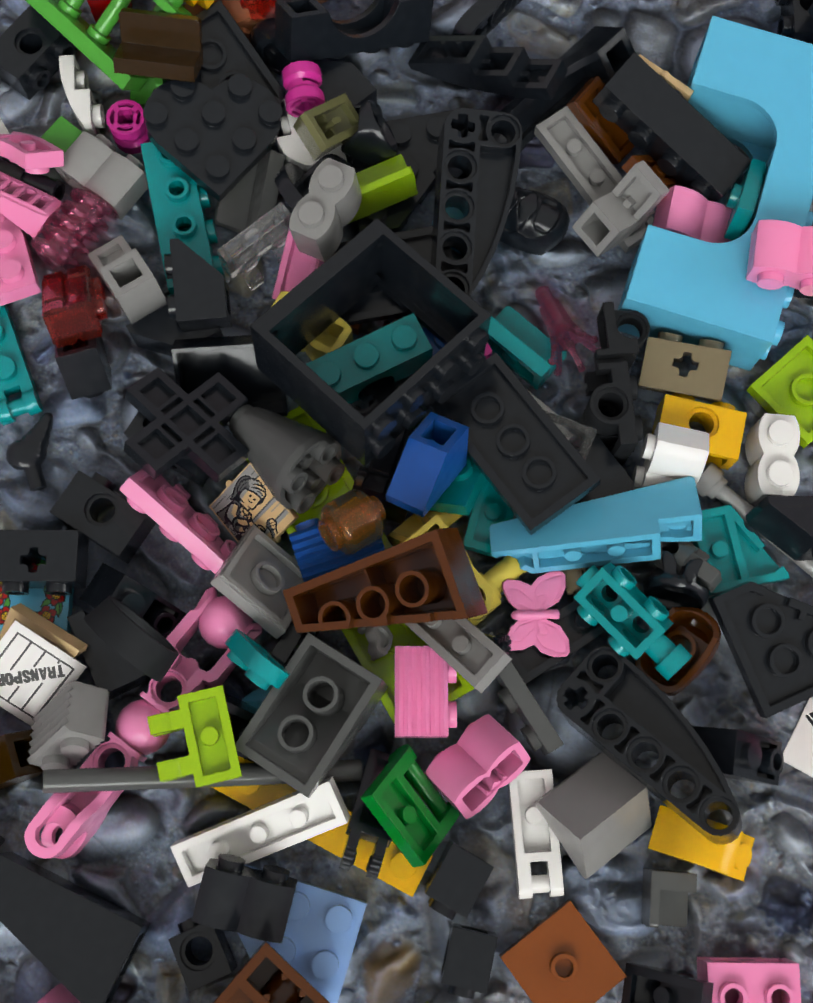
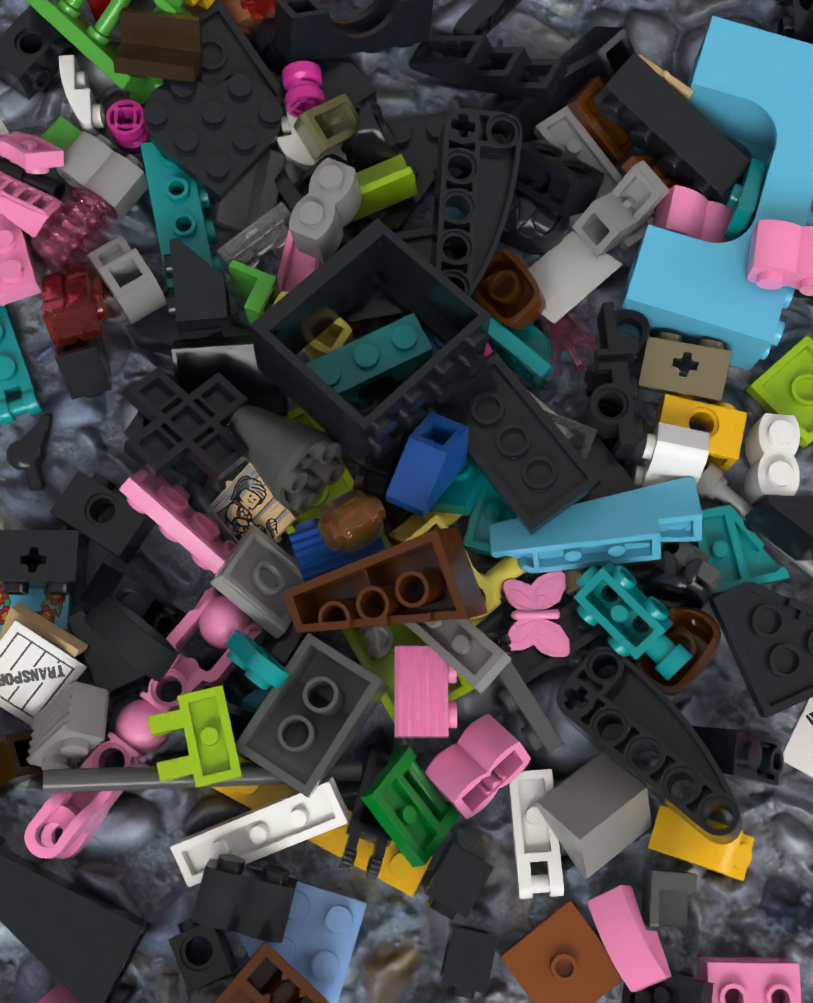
(253, 287): none -> bright green panel
(510, 291): none -> reddish brown piece
(557, 178): none -> black brick
(570, 274): none -> white sticker
(631, 947): none -> bright pink slope

